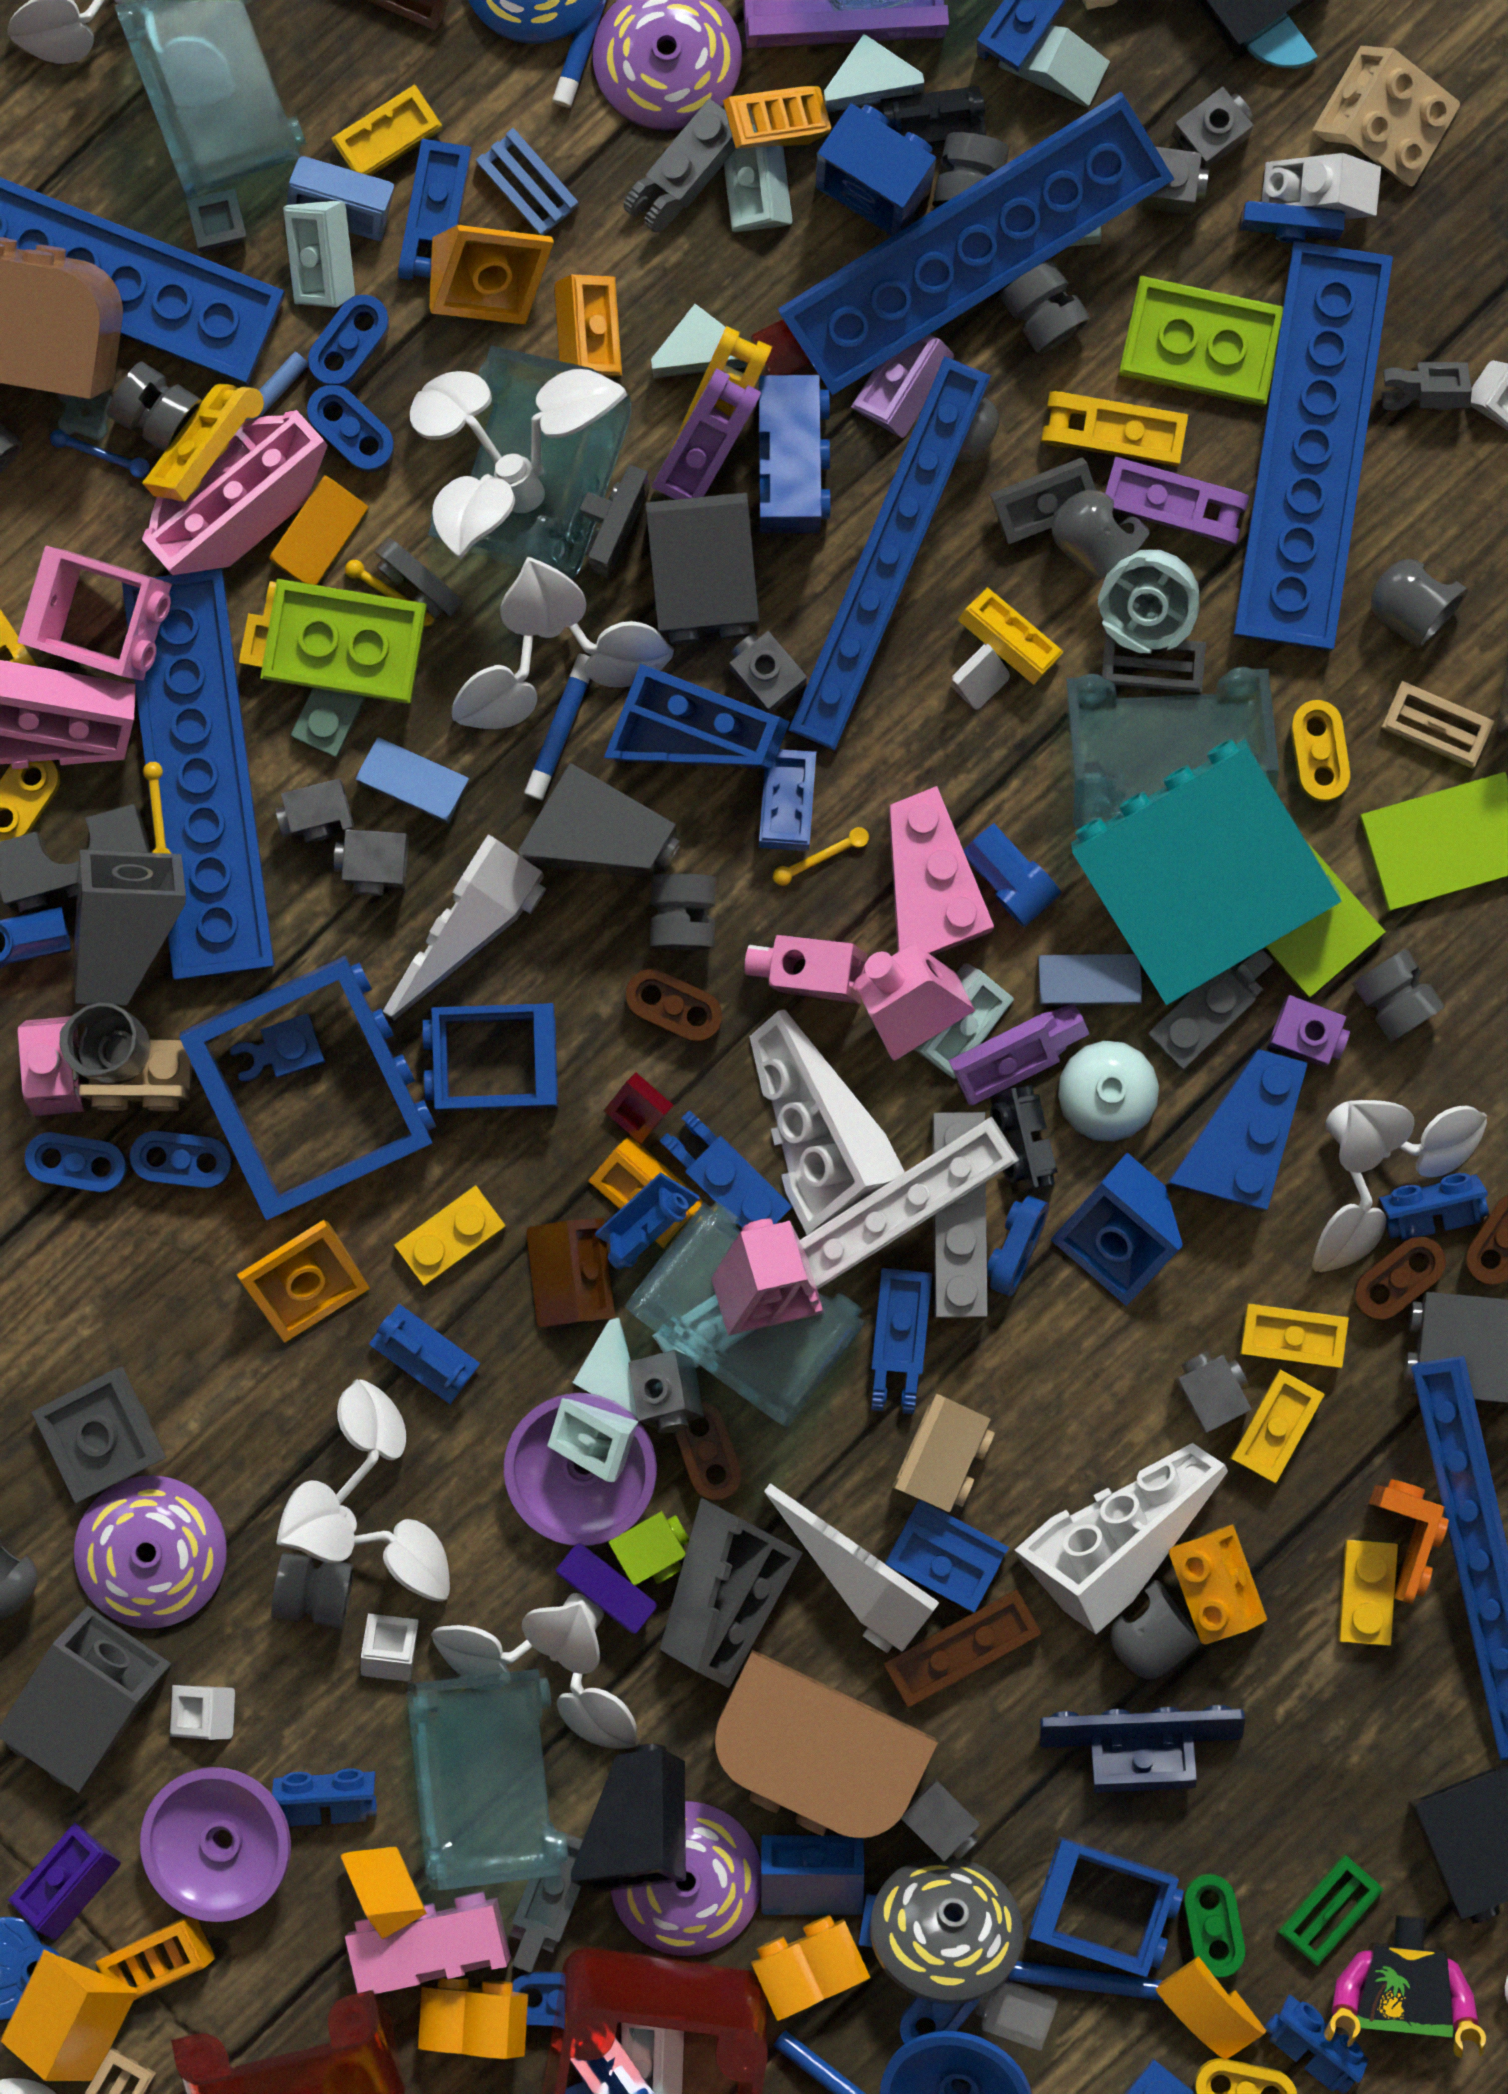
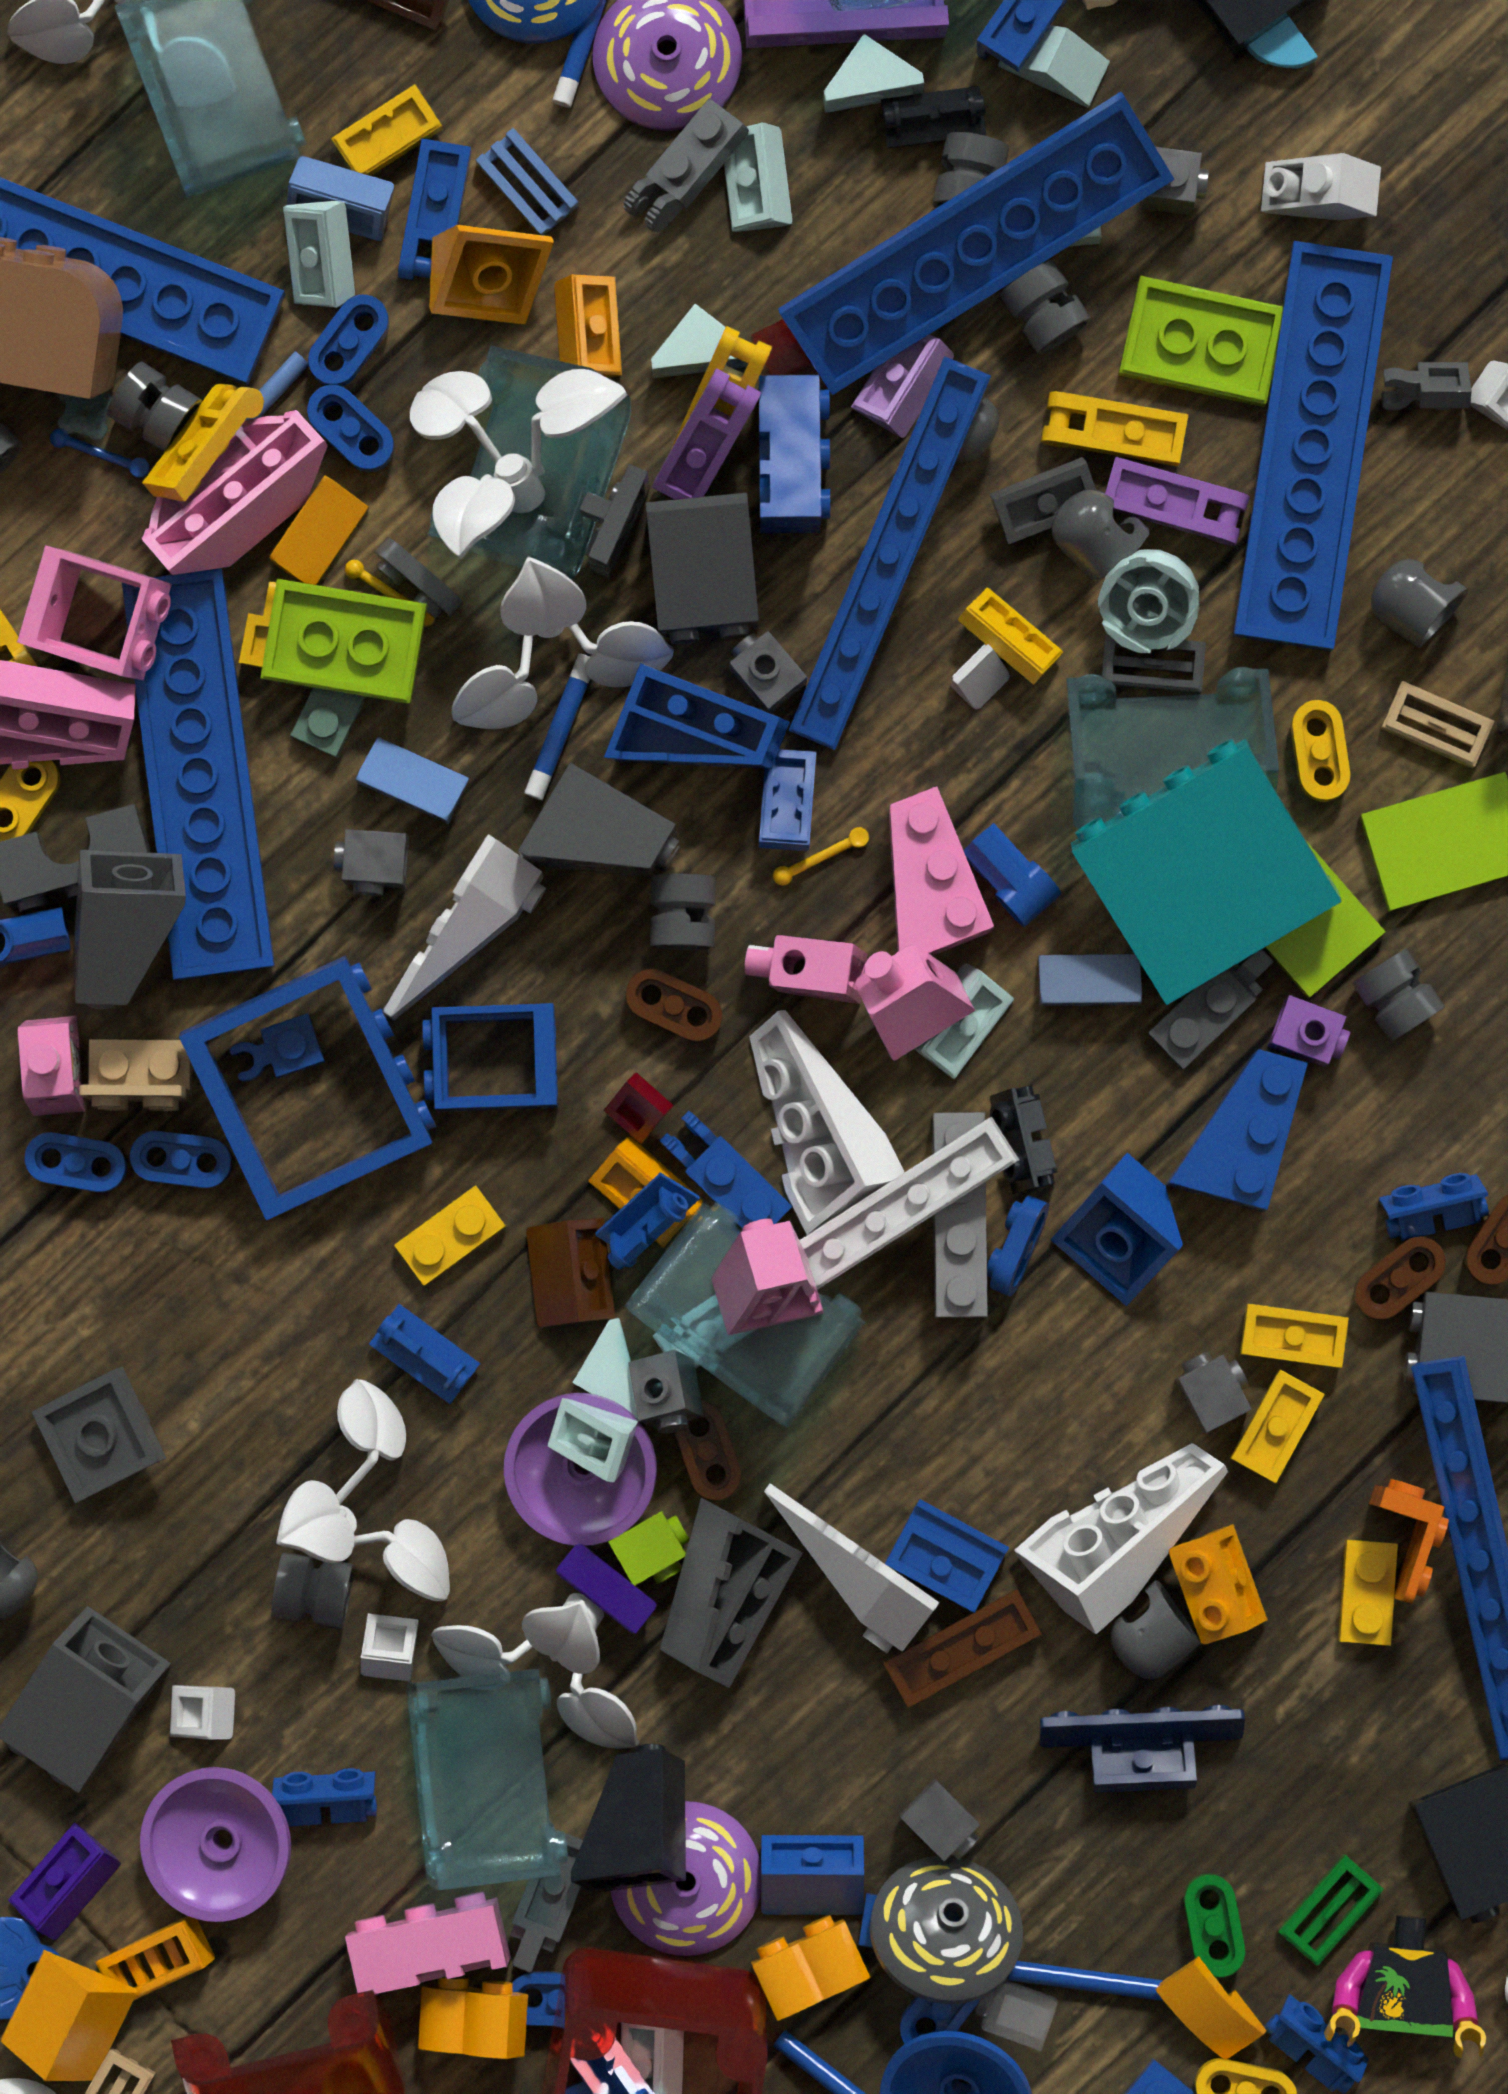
(112, 1046): dark grey helmet -> none
(153, 771): yellow hinge -> none
(186, 1542): medium lavender dish -> none
(217, 220): dark grey plate -> none
(304, 1280): light orange slope -> none
(315, 811): flat silver brick -> none
(384, 1888): light orange slope -> none
(804, 110): light orange slope -> none
(818, 1751): medium nougat brick -> none
(875, 169): blue brick -> none
(900, 1333): blue hinge -> none
(943, 1453): tan slope -> none
(1017, 1053): medium lavender hinge -> none
(1108, 1091): light aqua cylinder -> none
(1151, 1946): blue window -> none
(1214, 127): flat silver brick -> none
(1292, 221): blue plate -> none
(1367, 1135): white plant -> none
(1388, 112): tan bracket -> none

